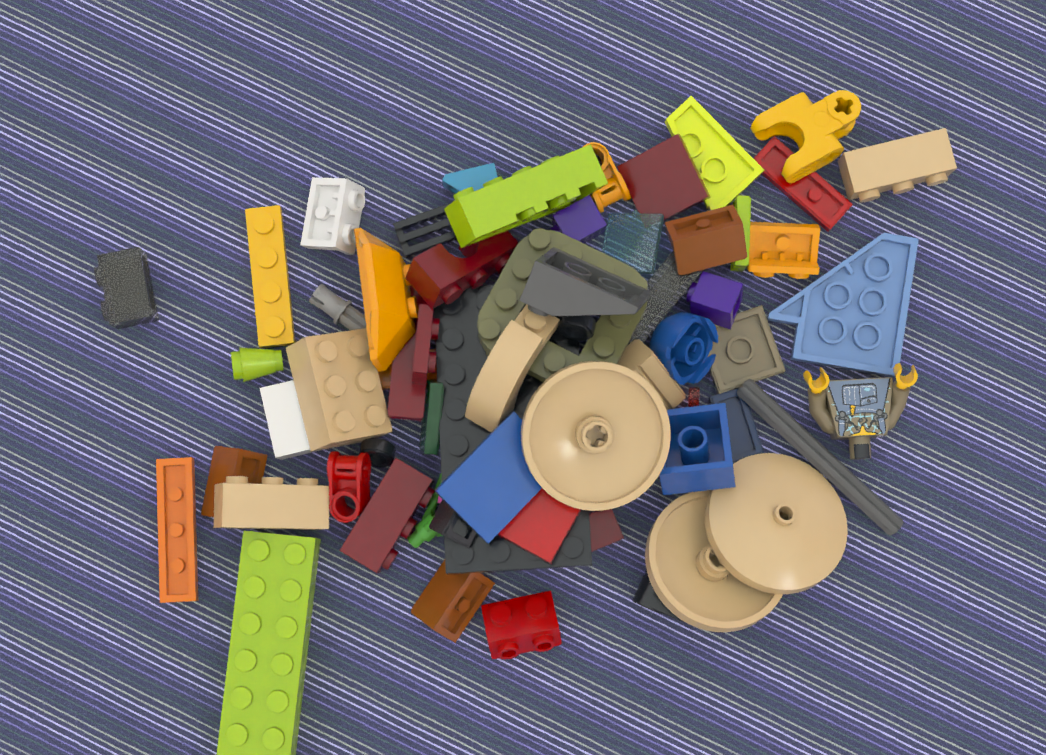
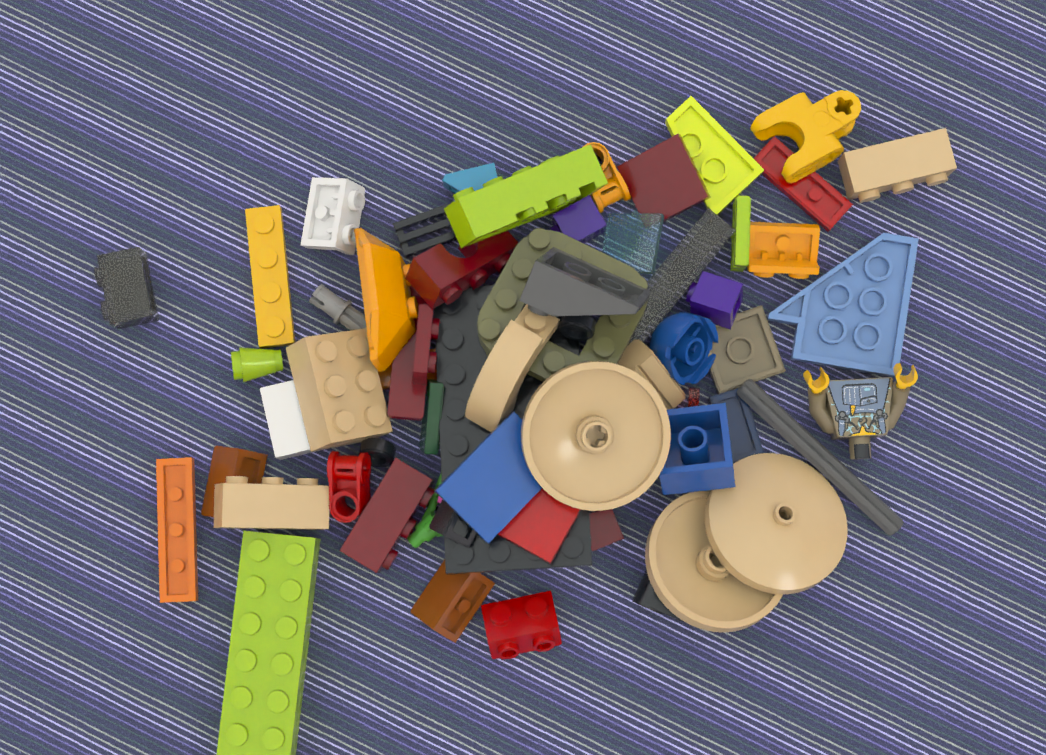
(707, 239): dark orange panel -> none

